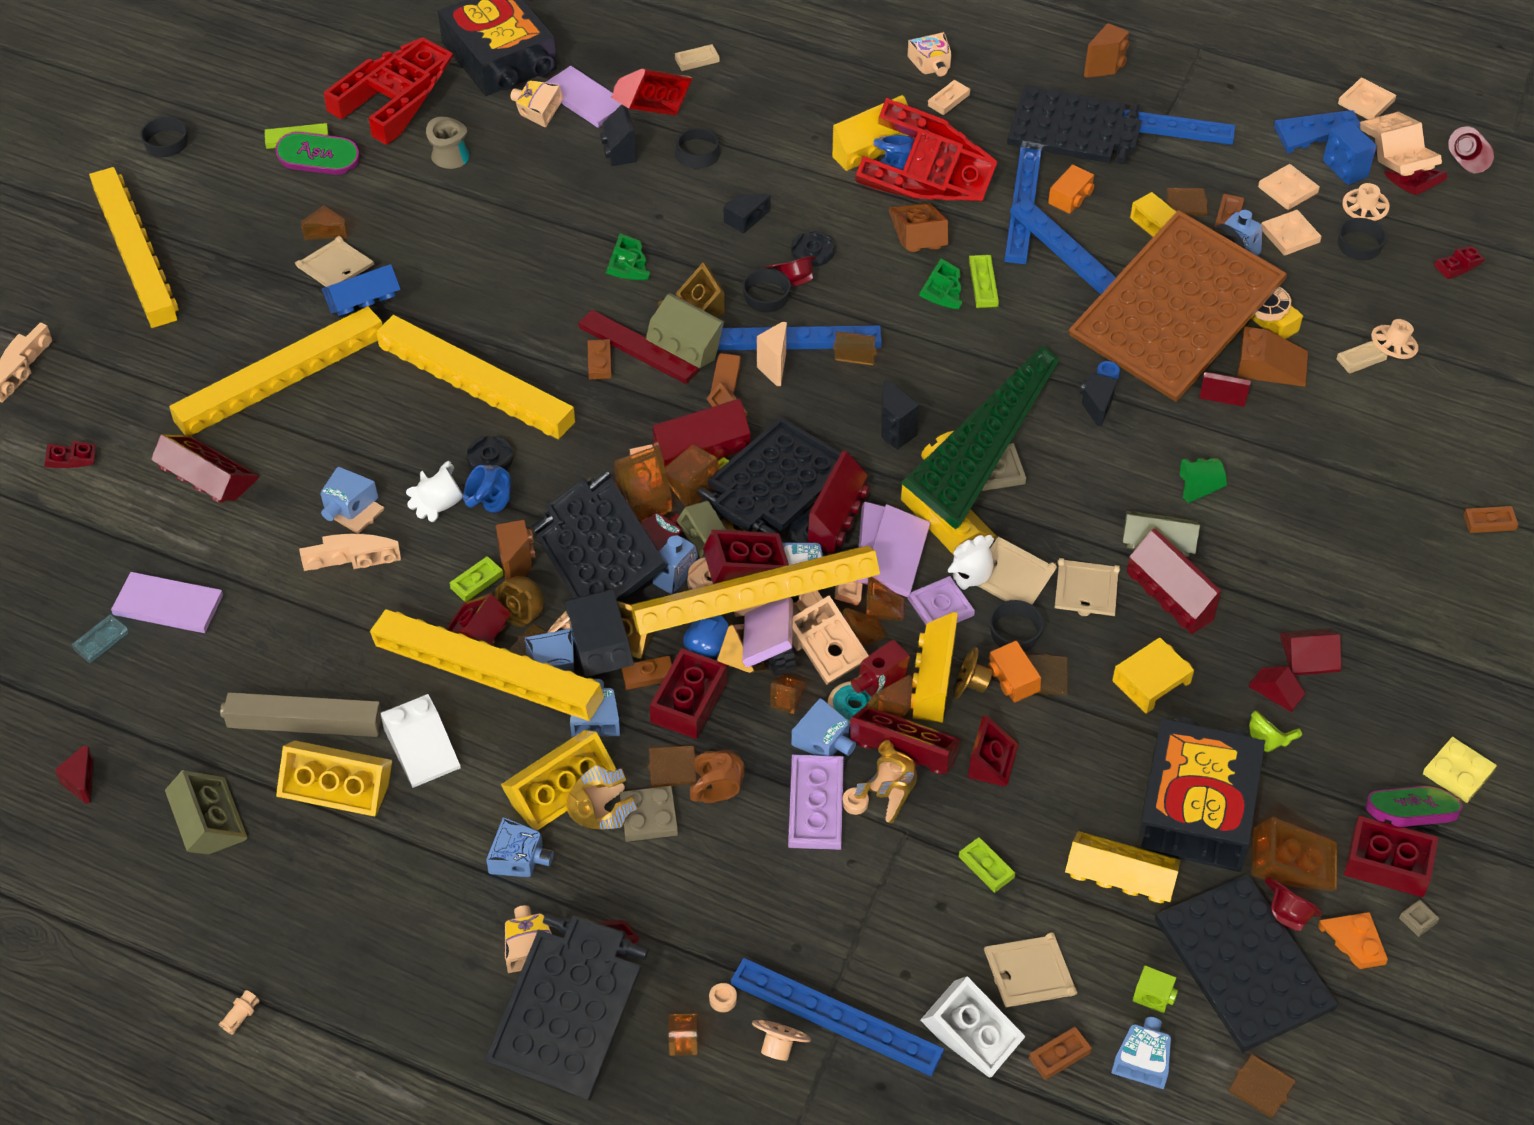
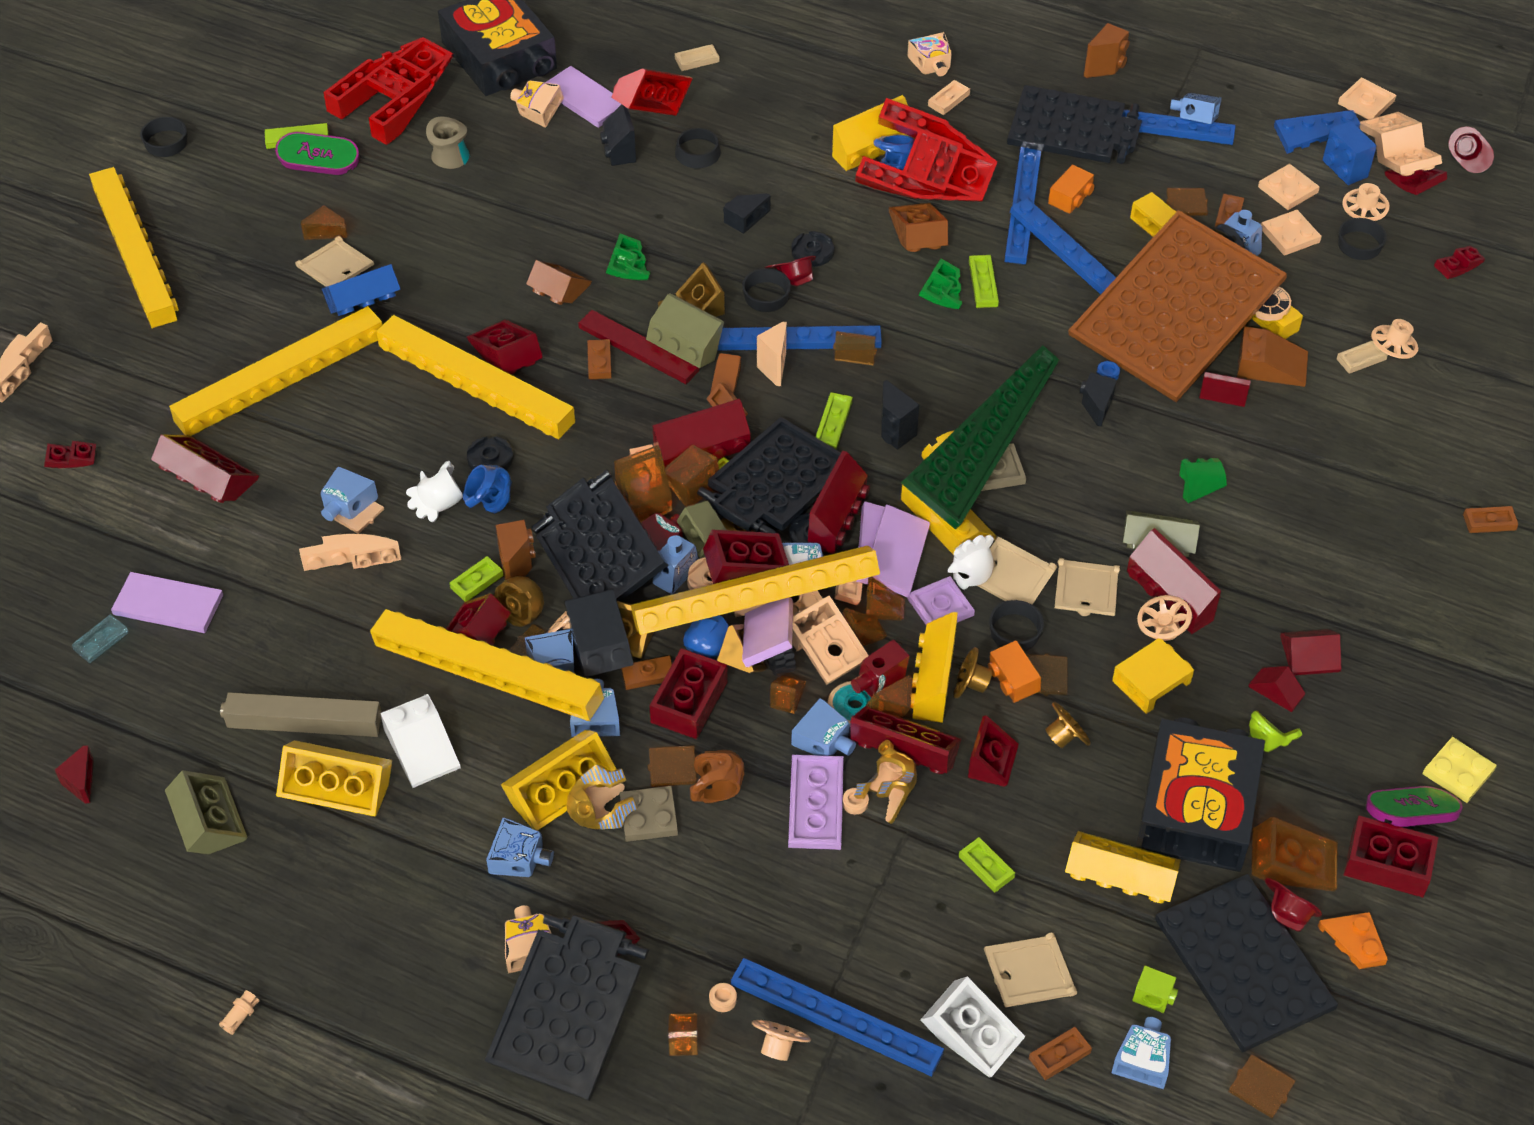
(507, 346): none -> dark red slope
(556, 282): none -> slope
(834, 419): none -> lime tile
(1065, 728): none -> pearl gold wheel
(1165, 621): none -> light nougat wheel
(1205, 106): none -> medium blue torso
(1419, 918): dark tan tile -> none

